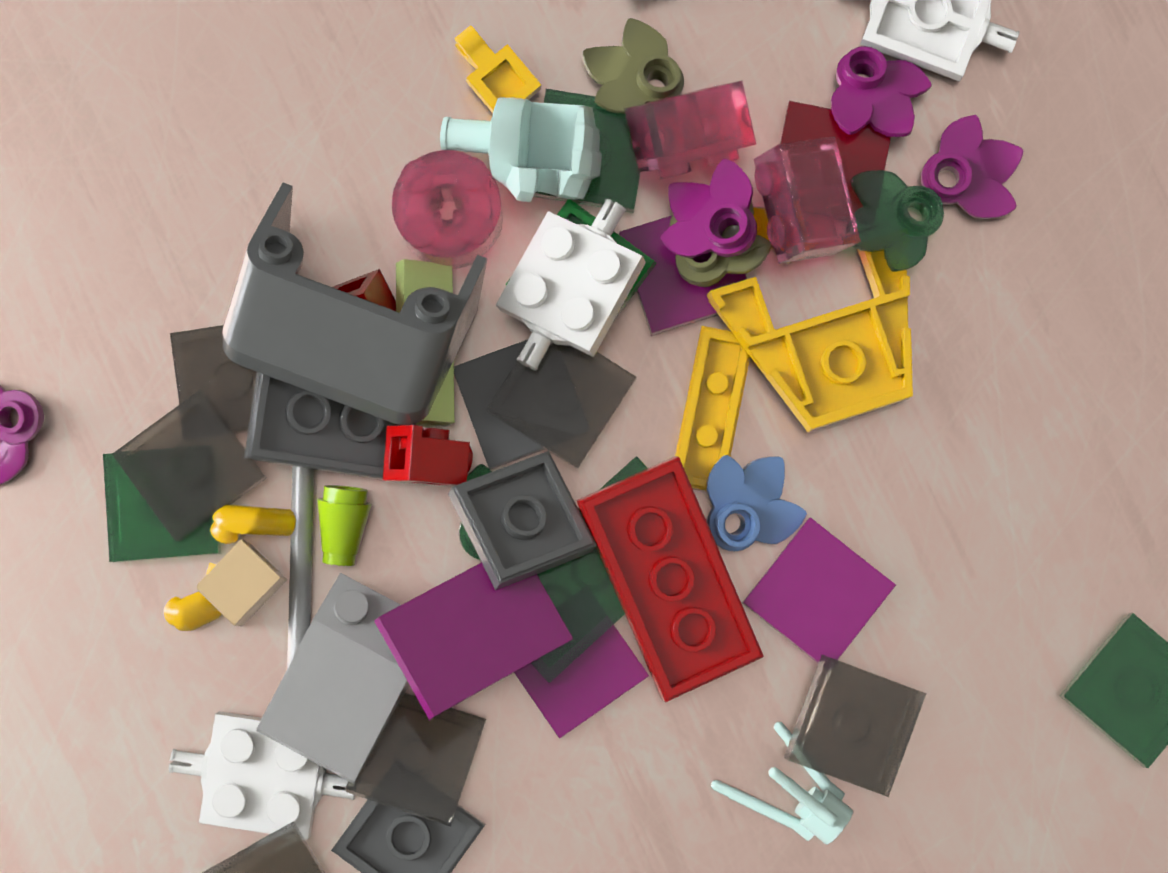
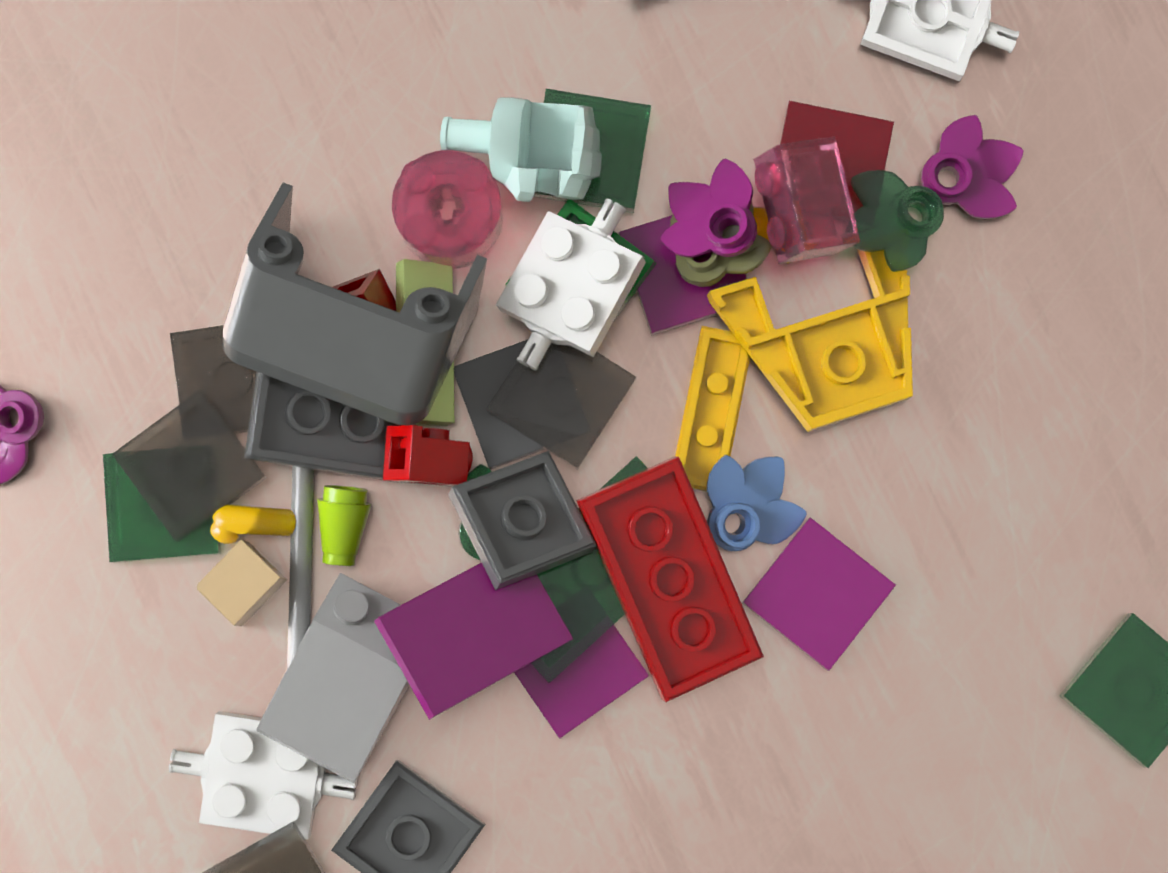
(190, 611): yellow arm -> none
(421, 761): clear smoke tile -> none
(497, 73): yellow plate -> none
(629, 67): olive plate -> none
(690, 127): clear pink brick -> none
(820, 811): light aqua plant -> none
(855, 725): clear smoke tile -> none
(879, 98): magenta plate -> none

